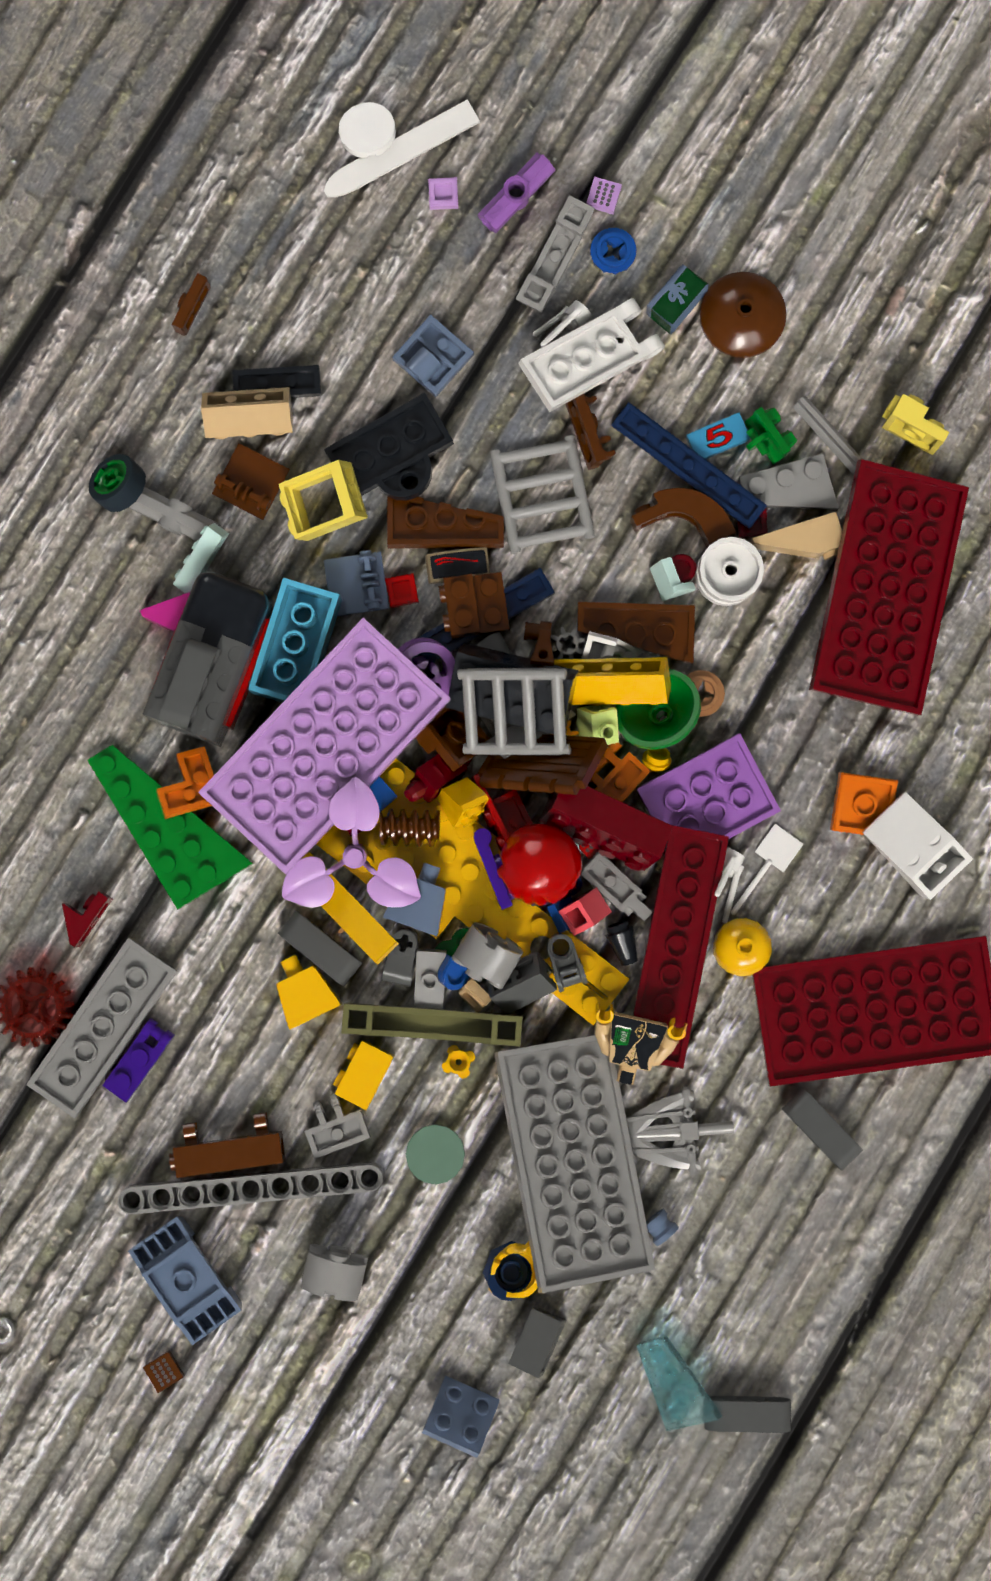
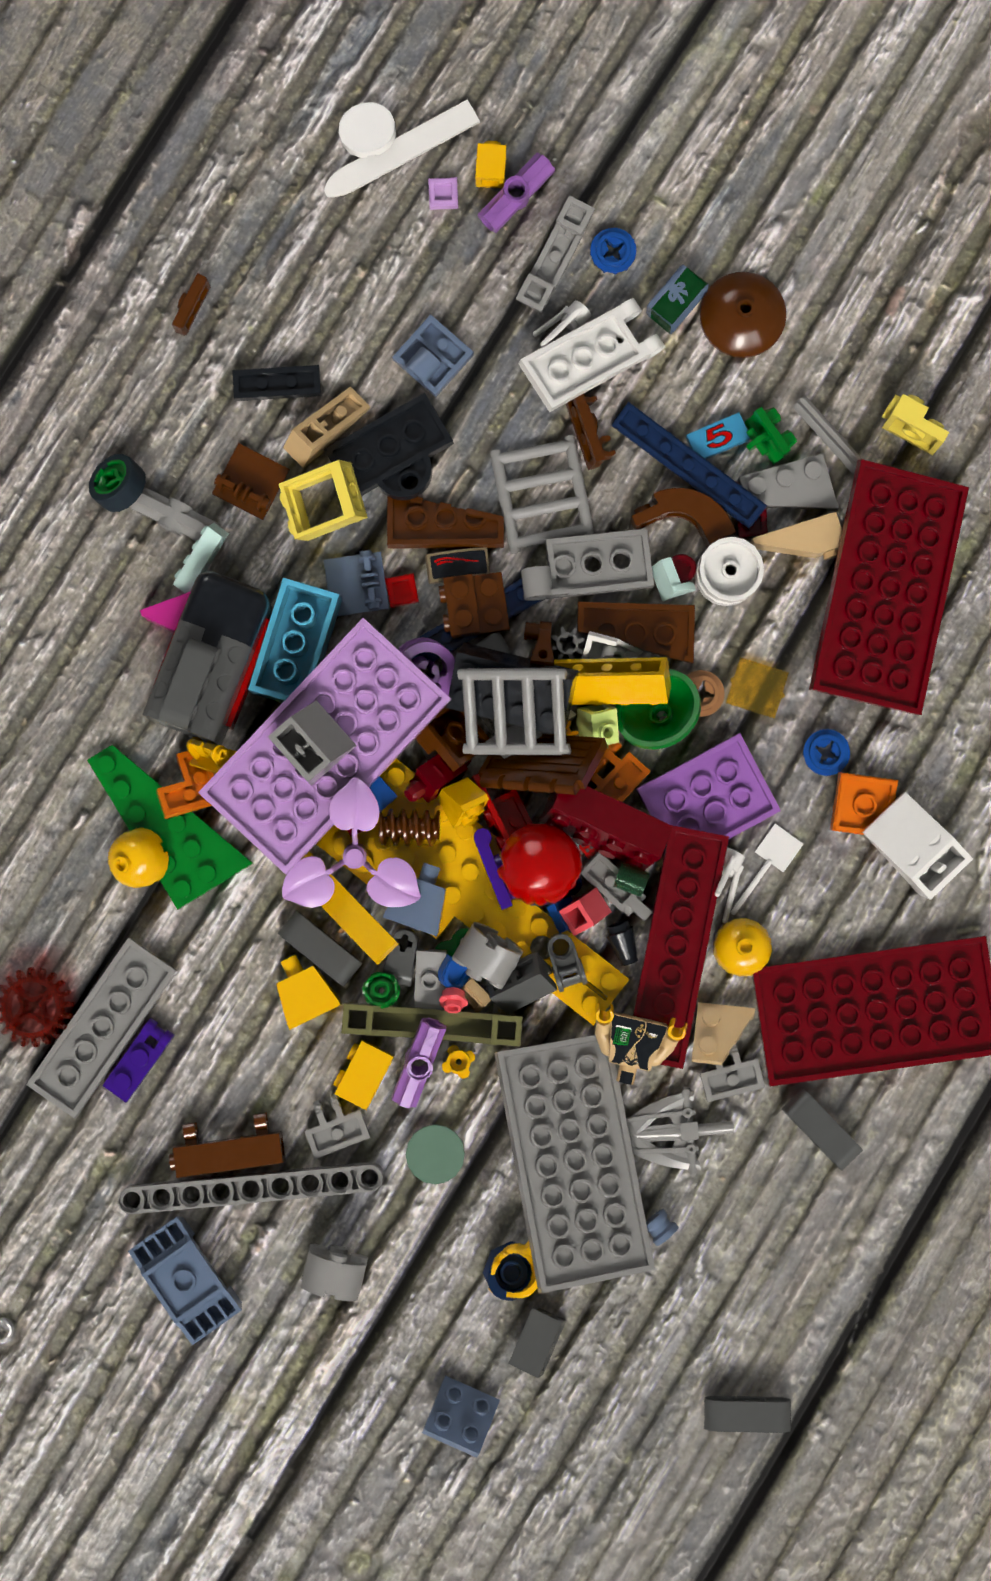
(81, 924): dark red slope -> none
(138, 858): none -> yellow cylinder
(163, 1371): reddish brown tile -> none
(208, 755): none -> yellow hinge
(247, 413): tan brick -> none
(312, 741): none -> light grey slope
(325, 427): none -> tan slope
(377, 981): none -> green plate
(424, 1047): none -> medium lavender piece
(453, 1000): none -> coral plate
(490, 165): none -> yellow brick
(567, 573): none -> light grey hinge
(604, 195): lavender tile -> none
(631, 879): none -> clear green beam
(657, 759): yellow plate -> none
(674, 1386): clear light blue wing -> none
(717, 1031): none -> tan wing
(733, 1078): none -> light grey hinge
(757, 688): none -> clear yellow piece
(821, 739): none -> blue gear

